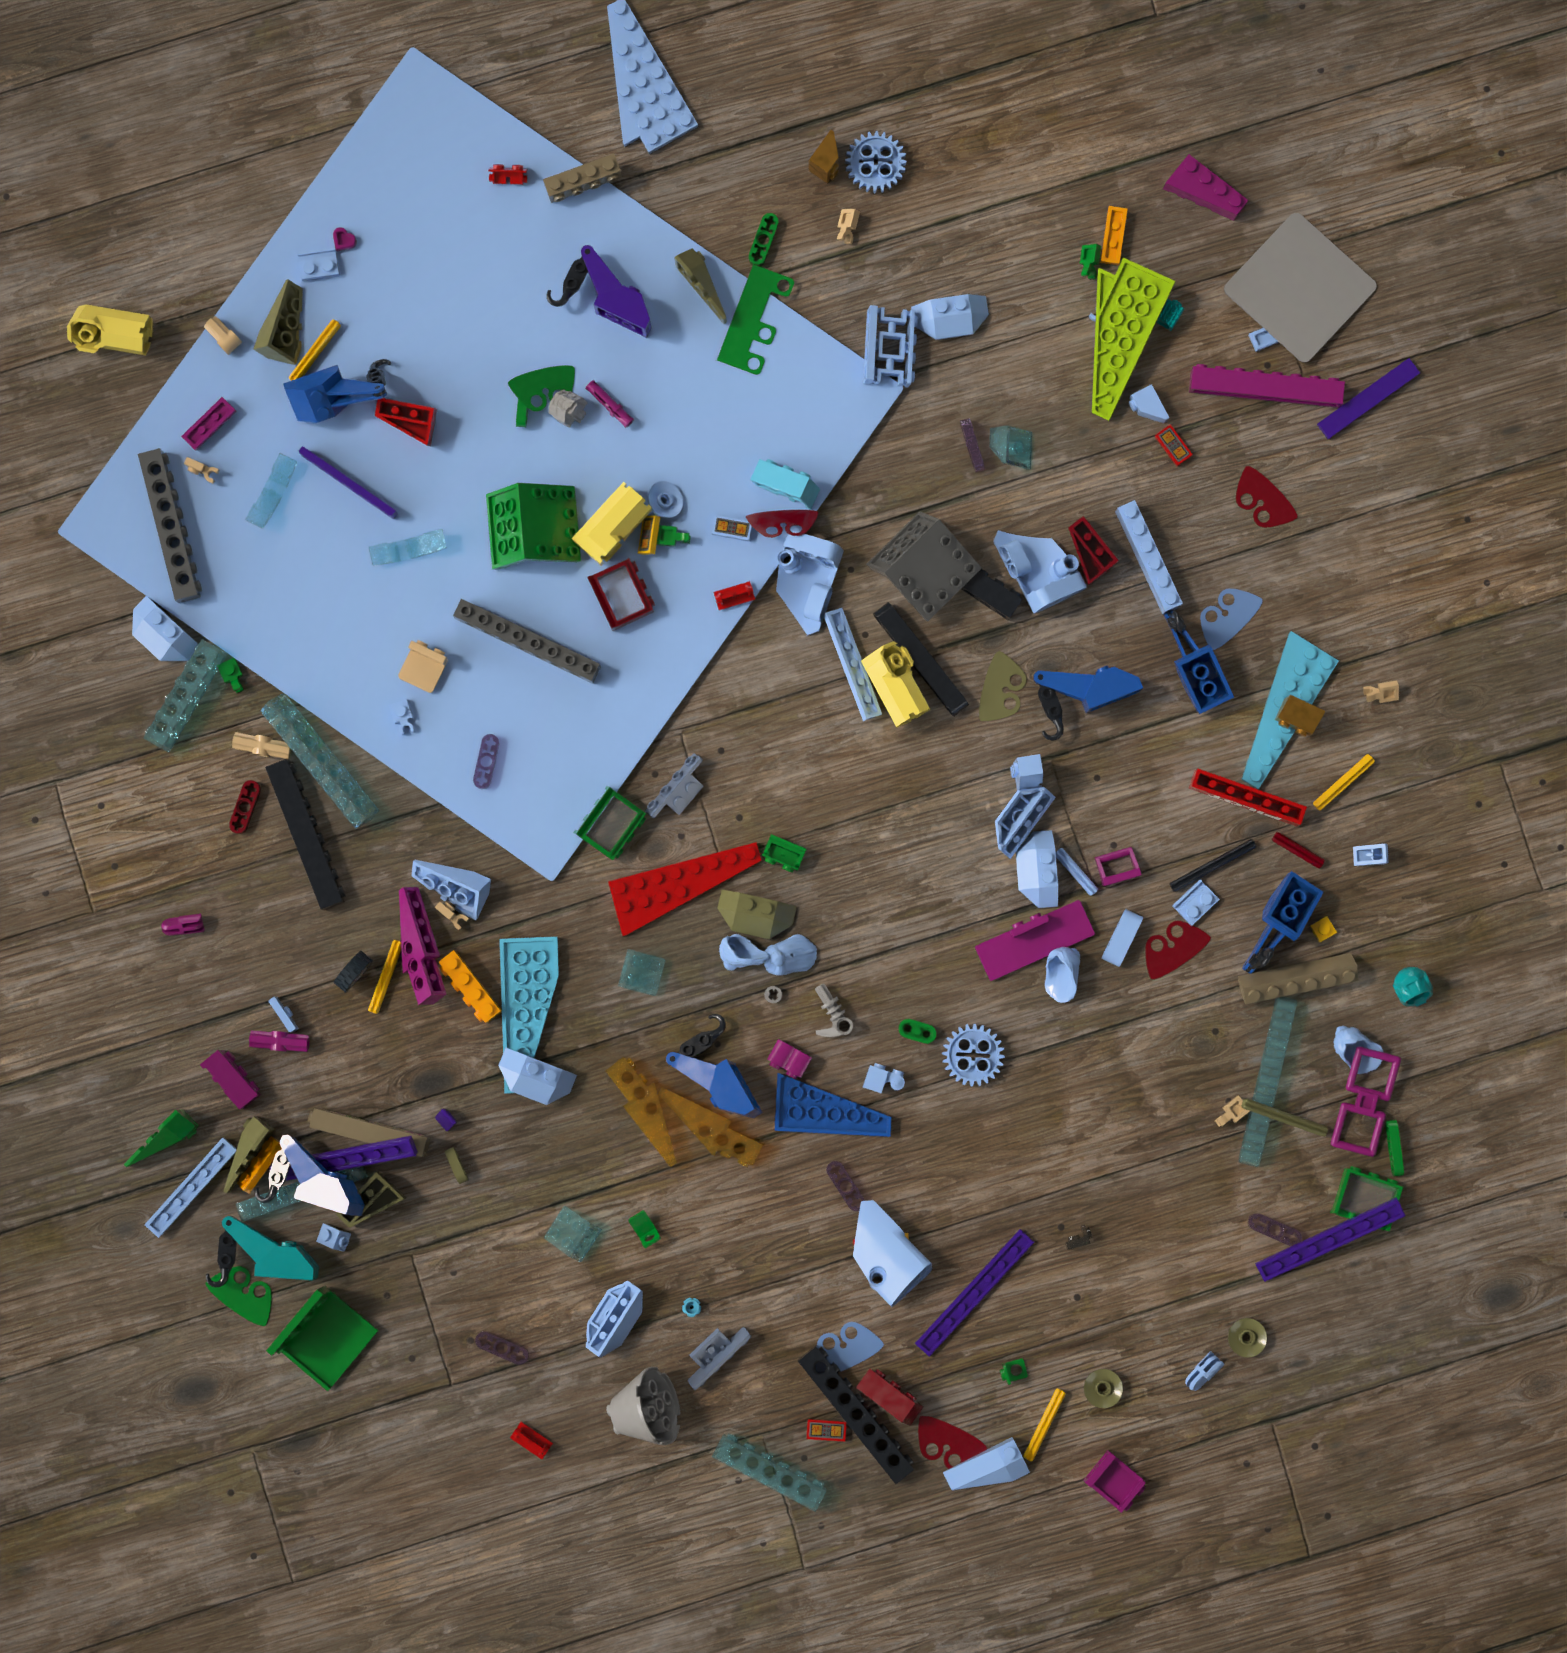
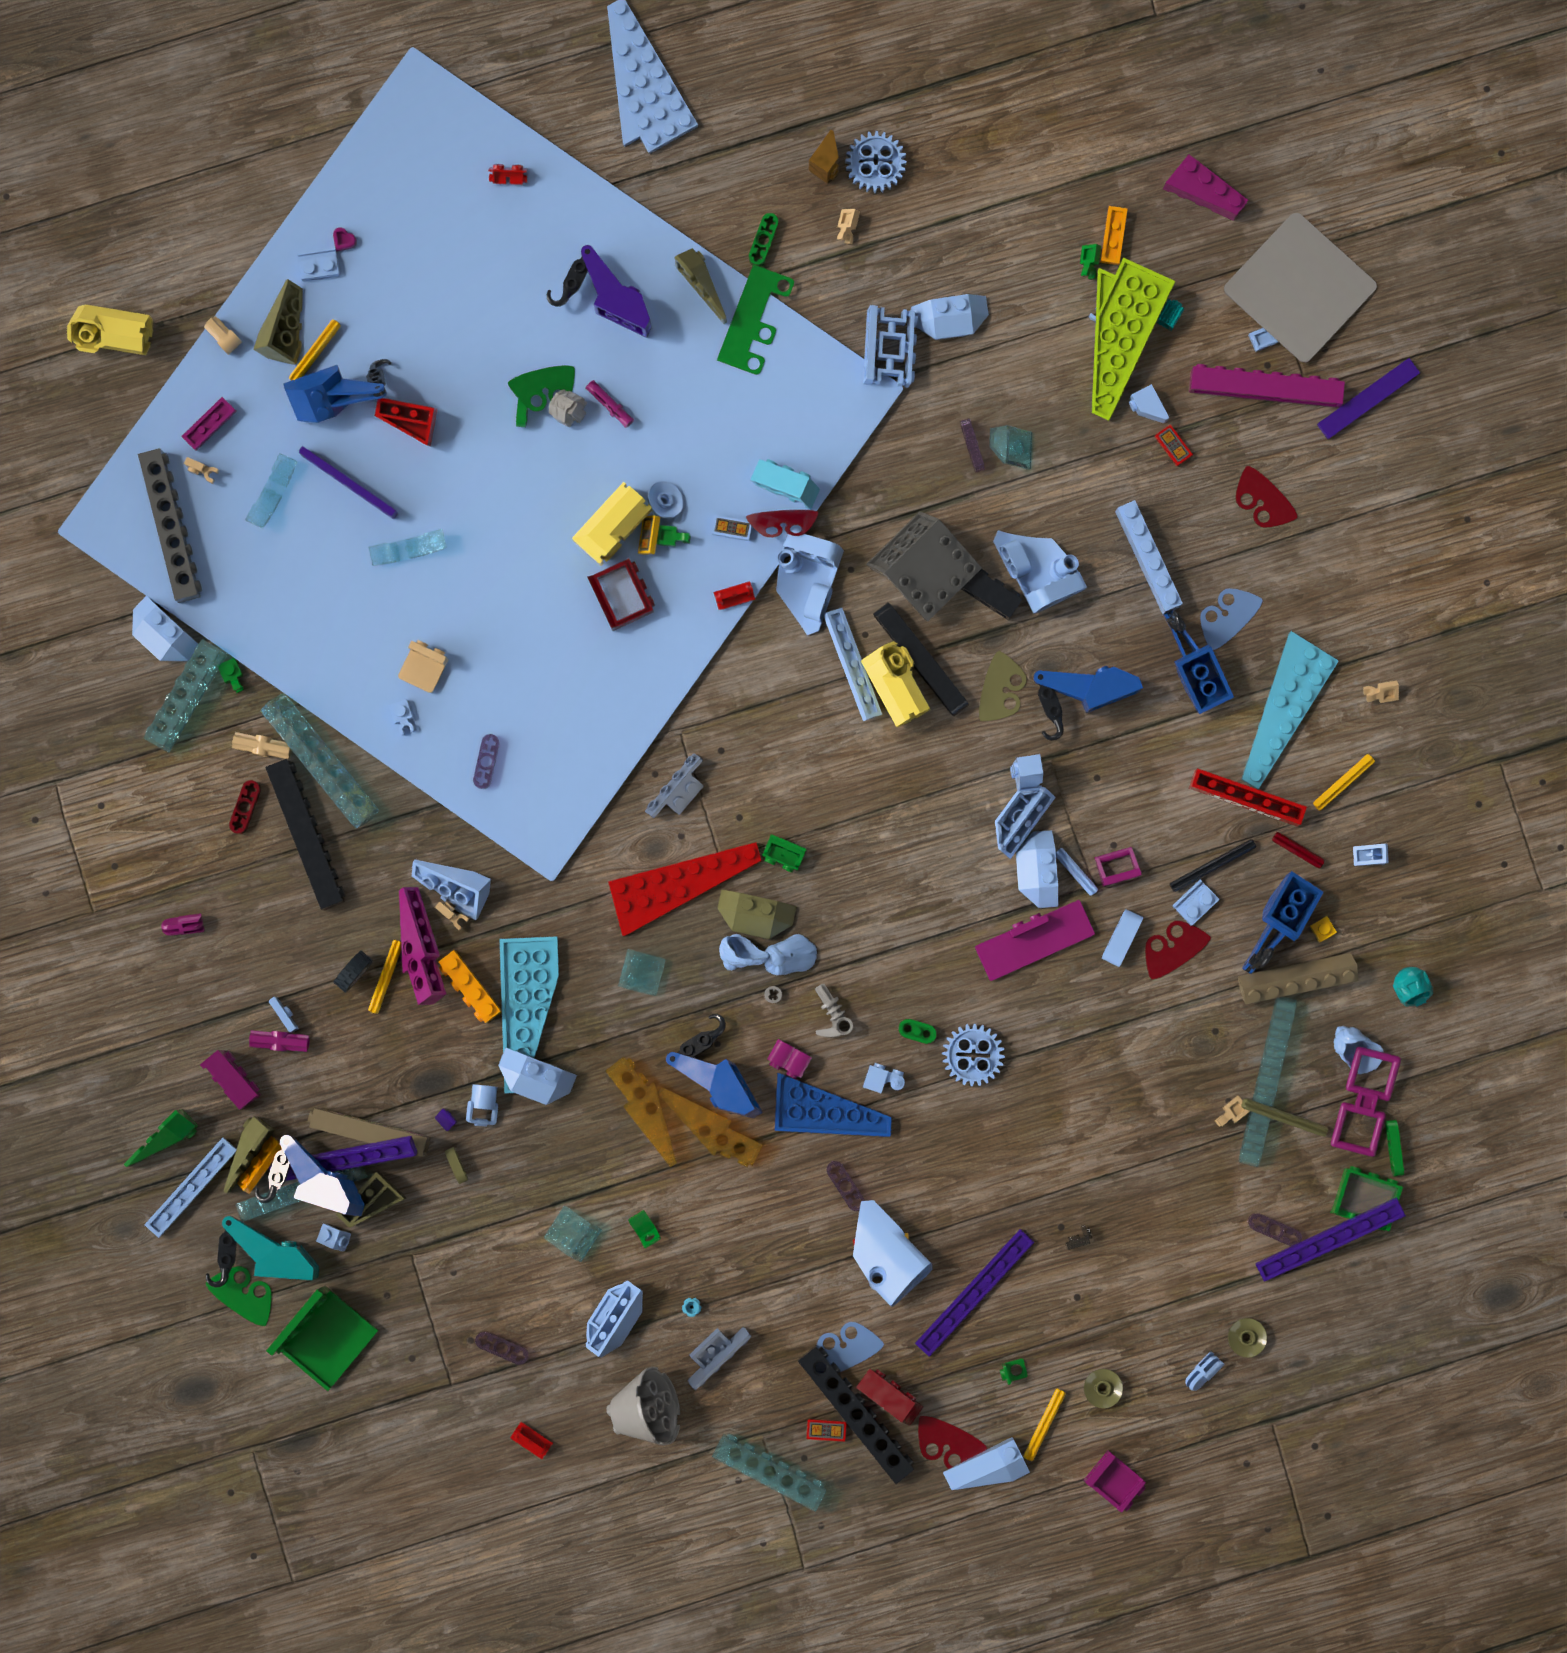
(483, 1098): none -> light blue piece
(526, 641): dark grey brick -> none
(532, 524): green bracket -> none
(582, 178): dark tan brick -> none
(611, 824): window -> none
(1062, 973): light blue hair -> none
(1092, 551): dark red wedge -> none
(1299, 716): pearl gold slope -> none

